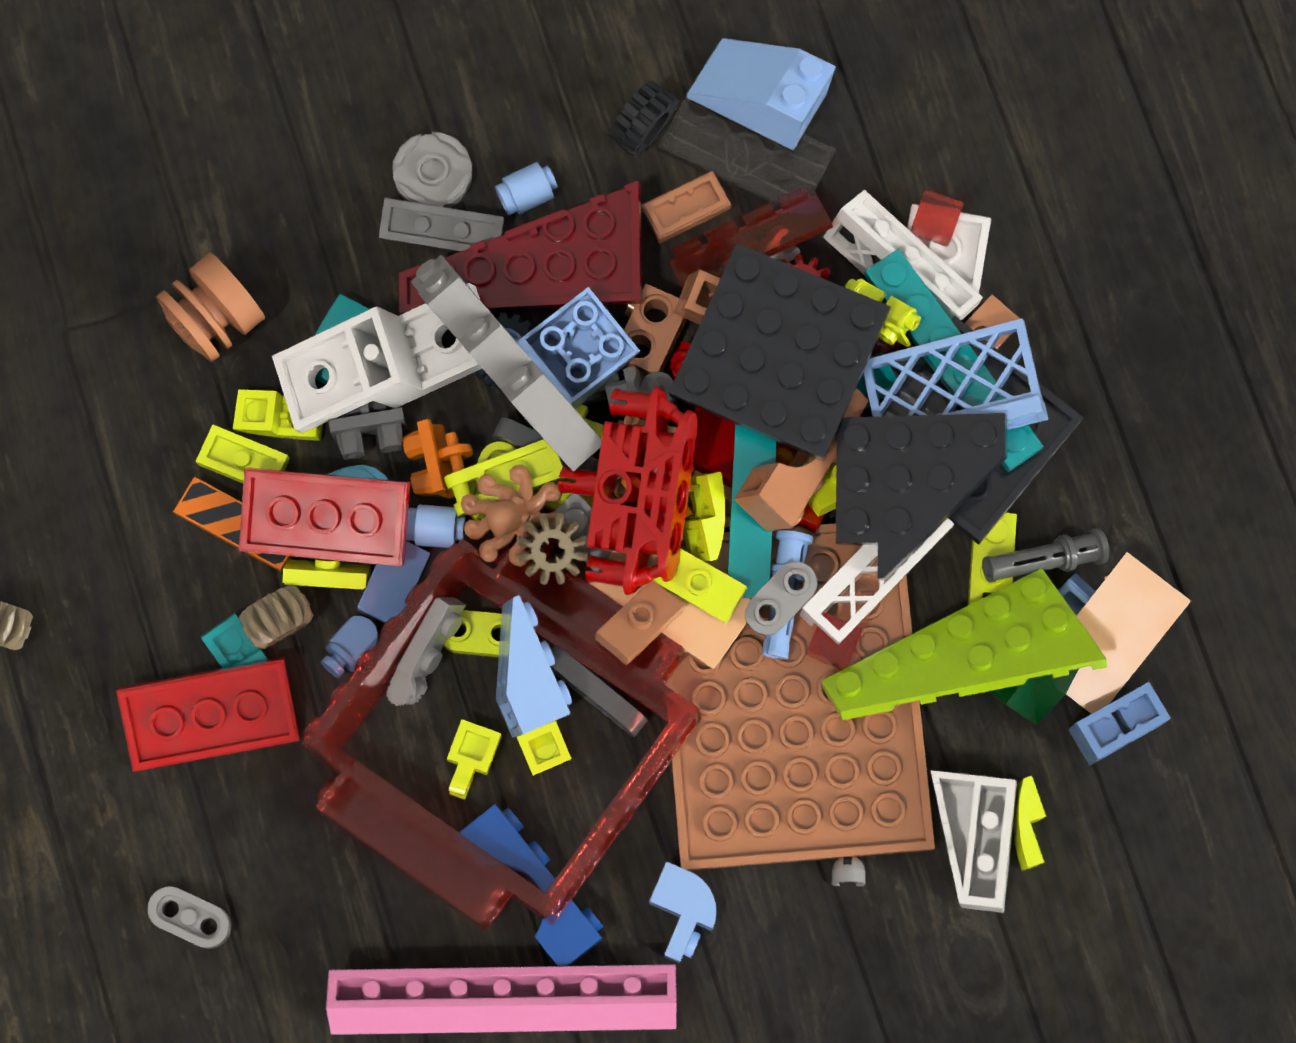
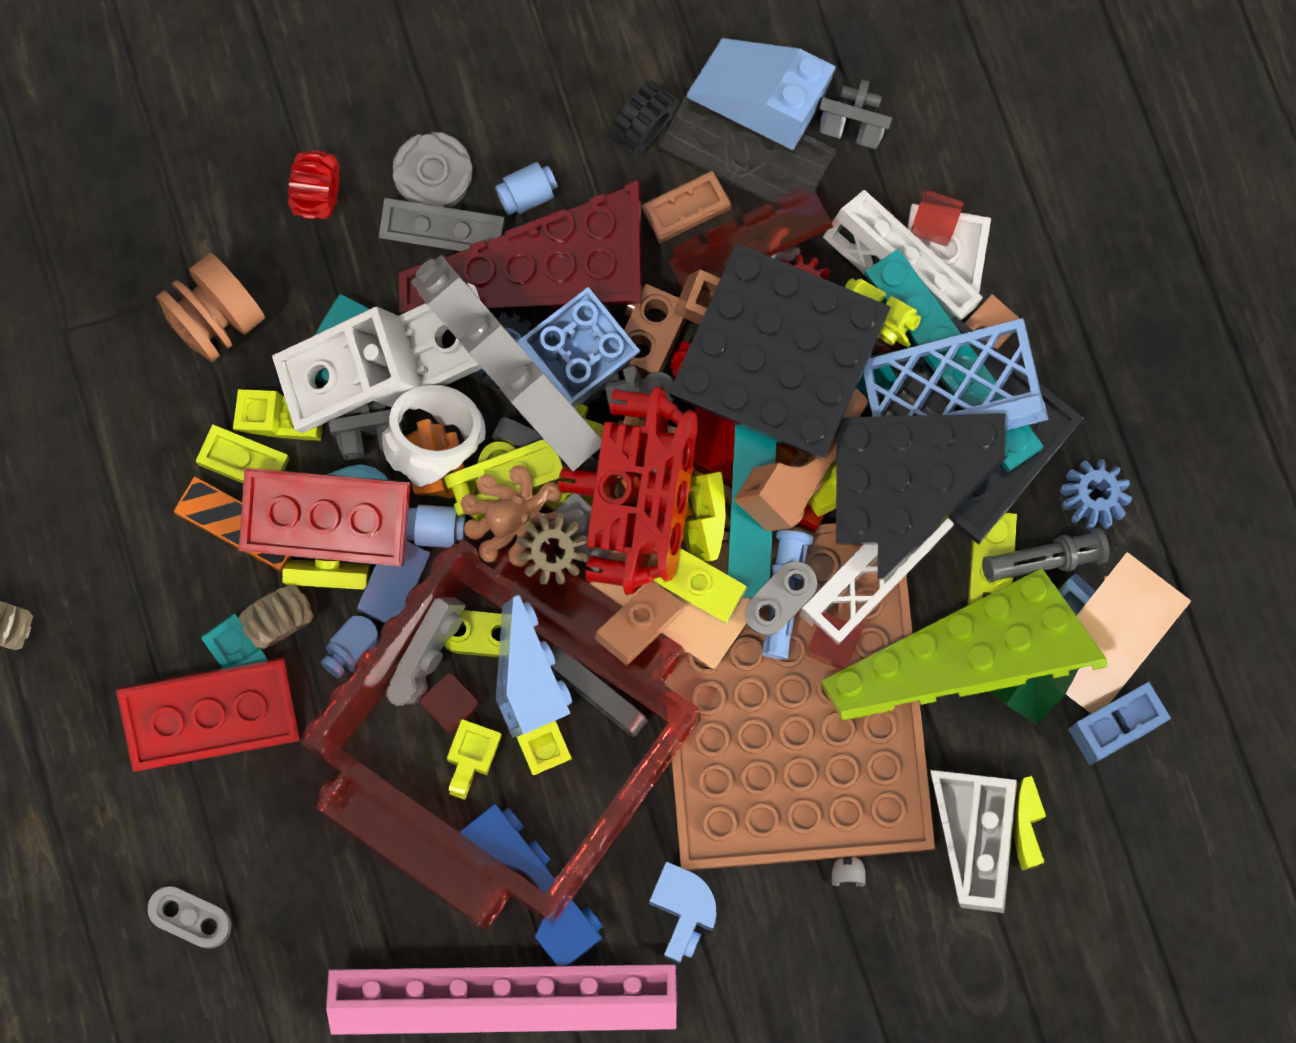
(313, 184): none -> red gear
(448, 408): none -> white piece
(449, 703): none -> clear red piece
(872, 123): none -> dark grey hips
(1084, 483): none -> medium blue gear

